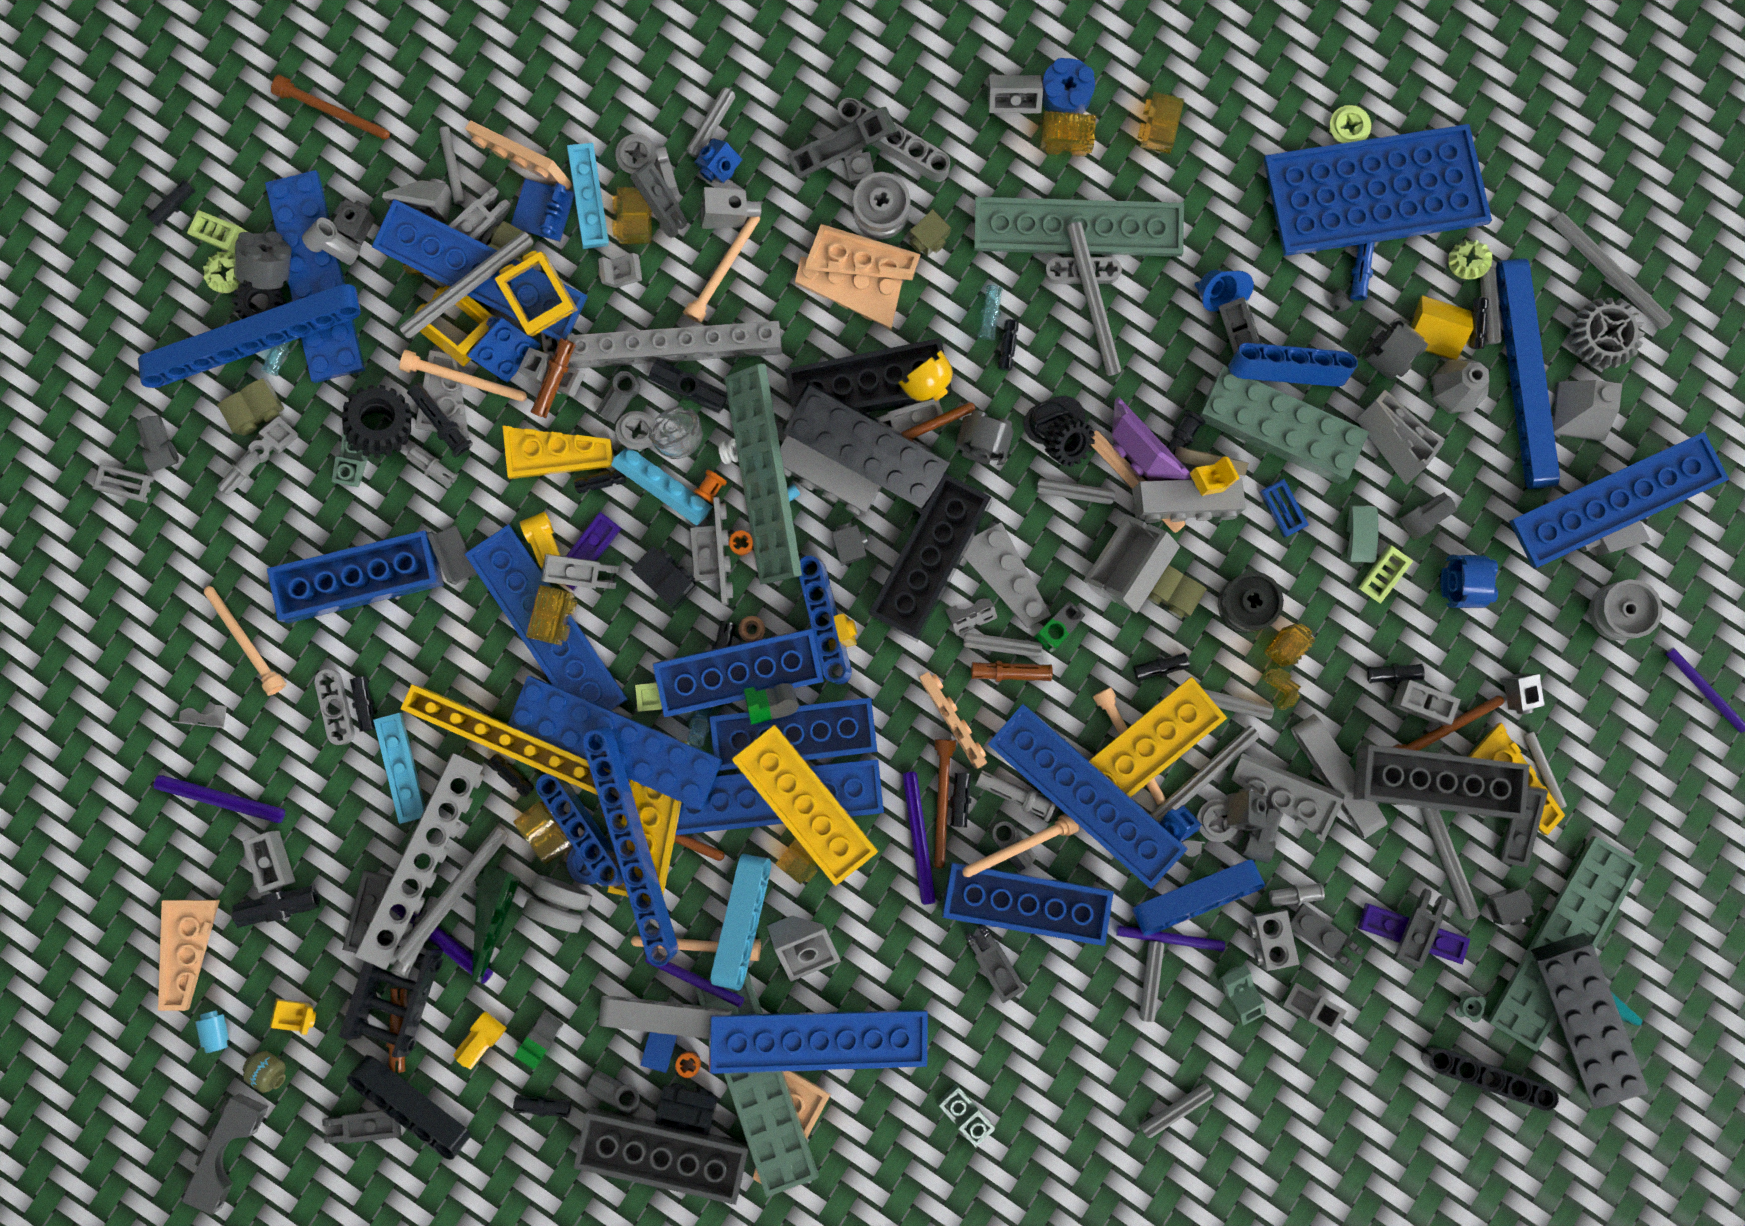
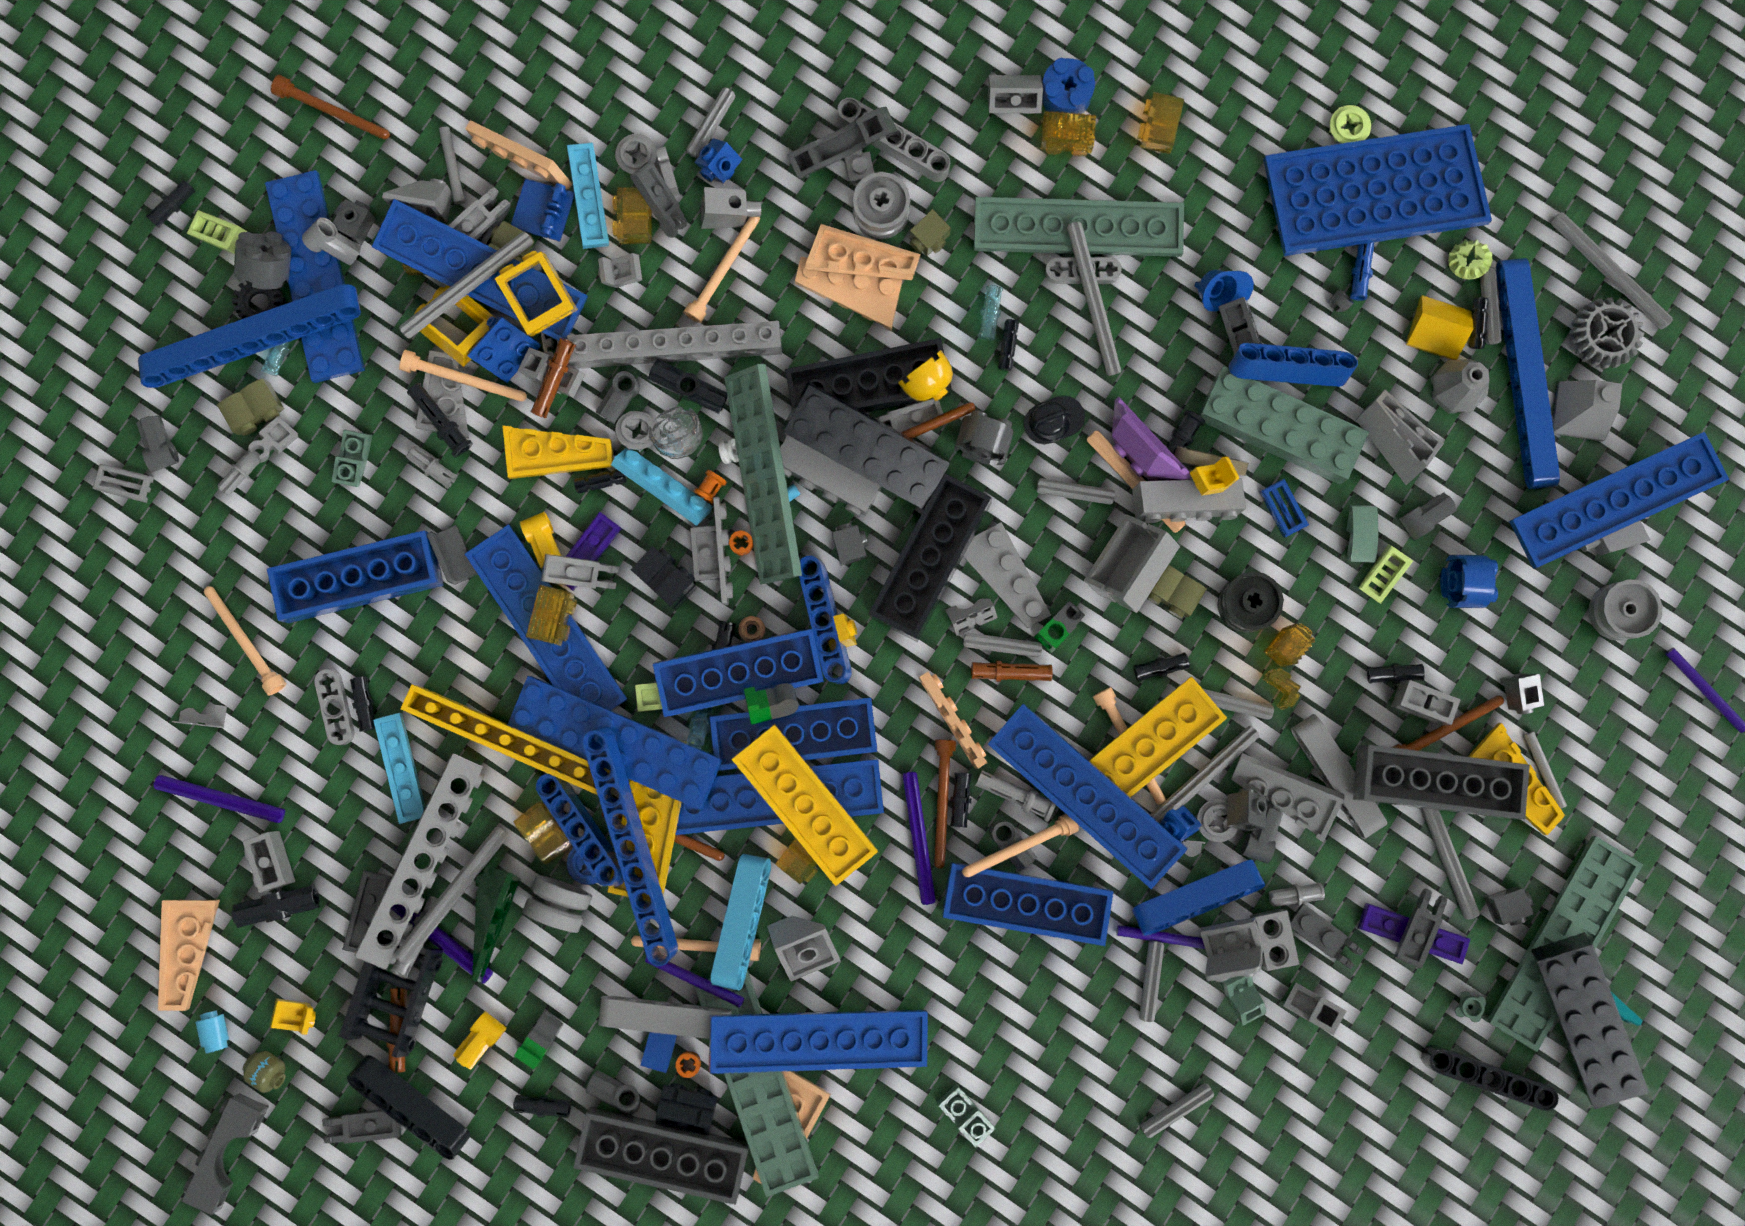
(217, 281): yellowish green gear -> none
(376, 401): black tyre -> none
(510, 775): black axle -> none
(997, 967): dark grey hinge -> none
(1079, 445): black tyre -> none
(1232, 949): none -> light grey bracket
(1394, 349): dark grey brick -> none
(1523, 832): dark grey tile -> none

